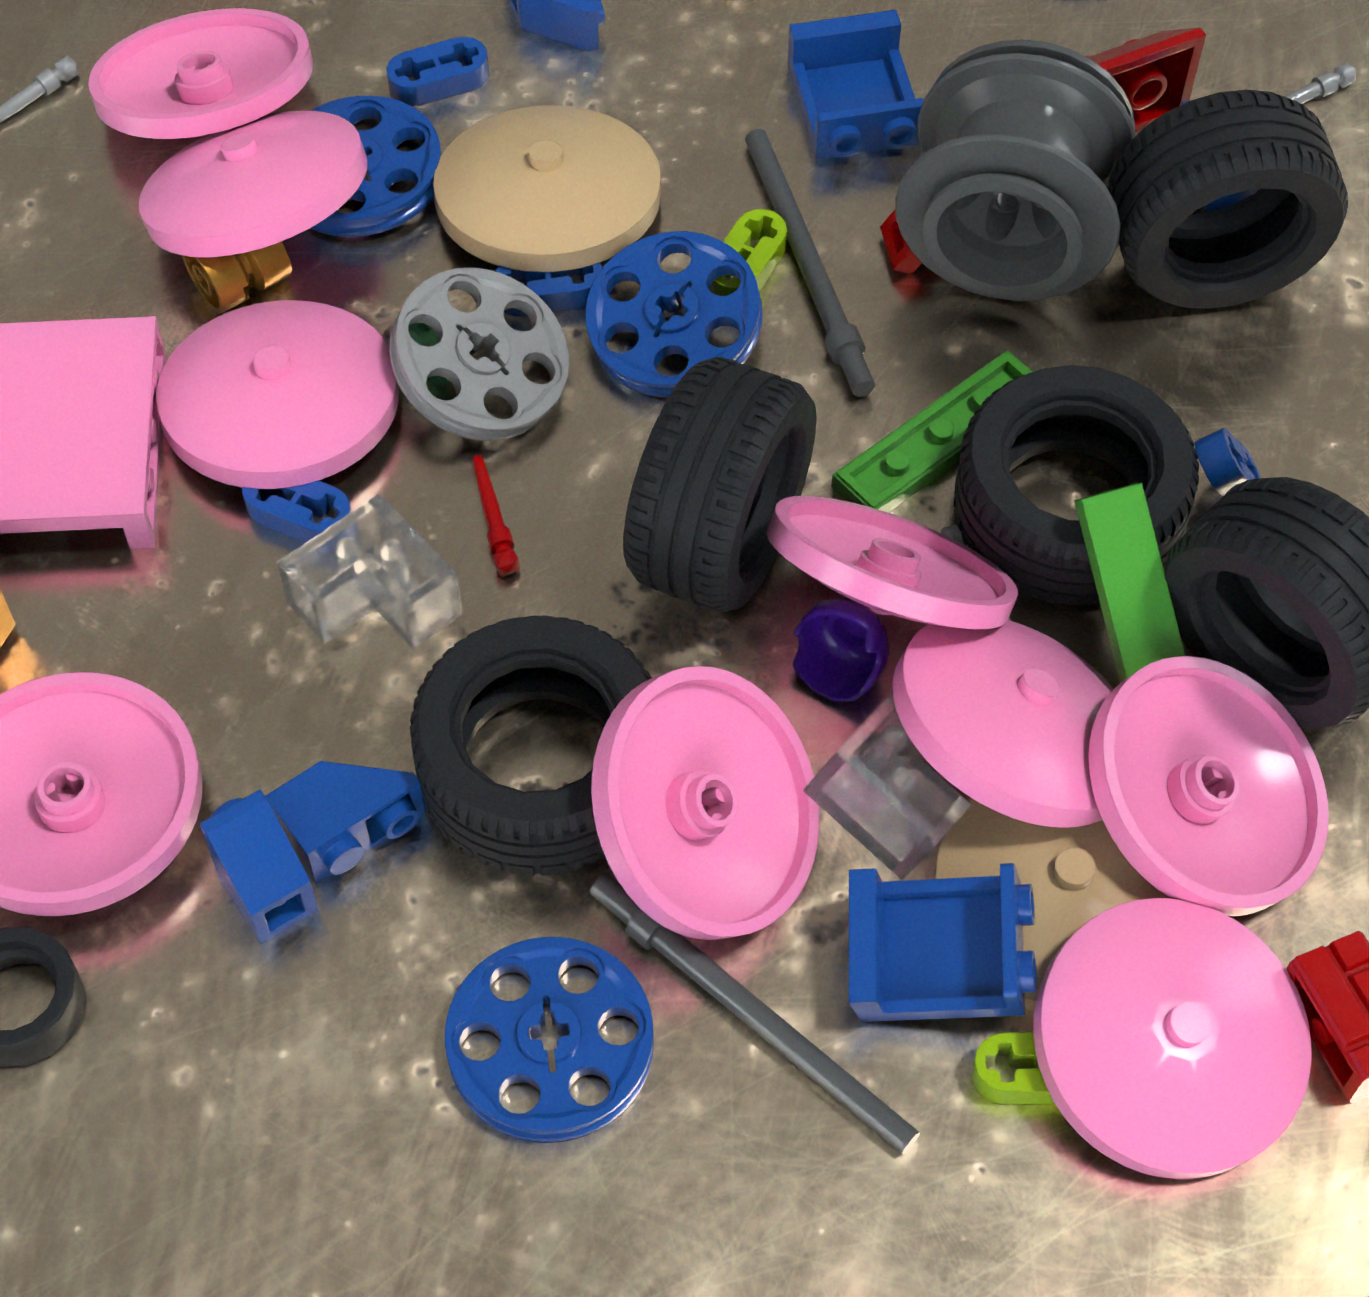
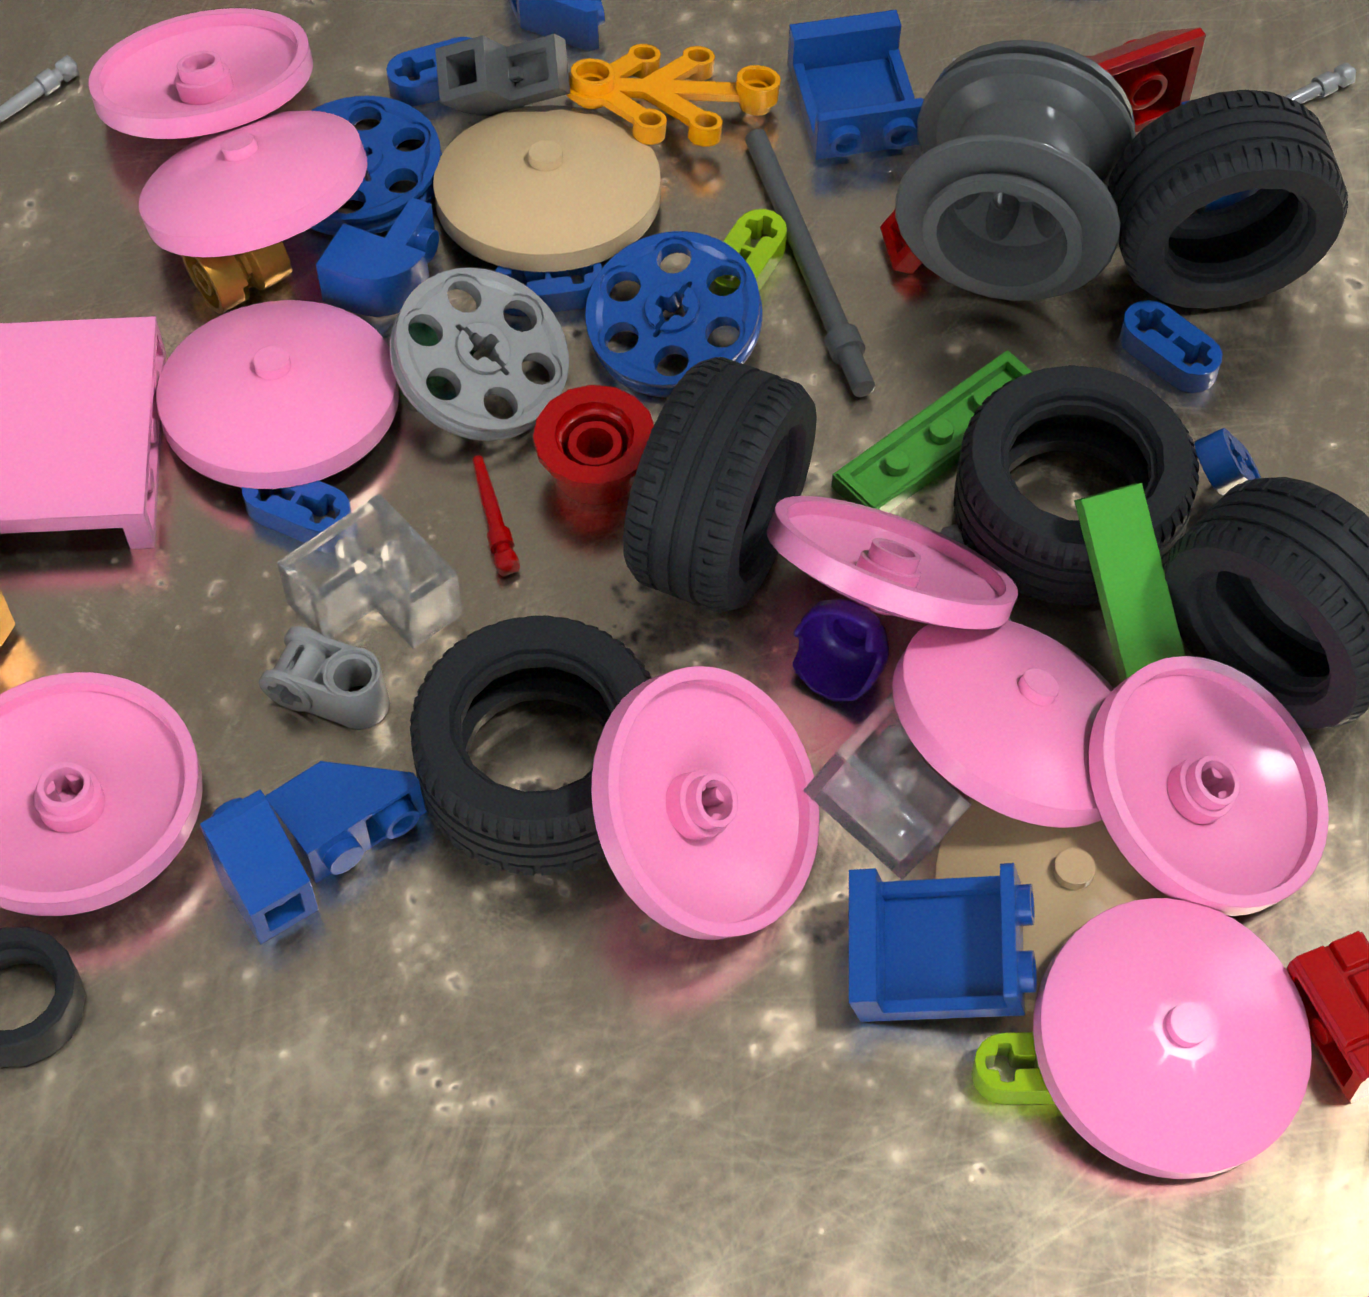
(316, 679): none -> light grey piece
(376, 272): none -> blue brick
(491, 78): none -> dark grey brick
(578, 1051): blue wedge -> none
(593, 442): none -> red piece
(602, 84): none -> light orange plant
(757, 1016): dark grey bar -> none
(1170, 346): none -> blue beam

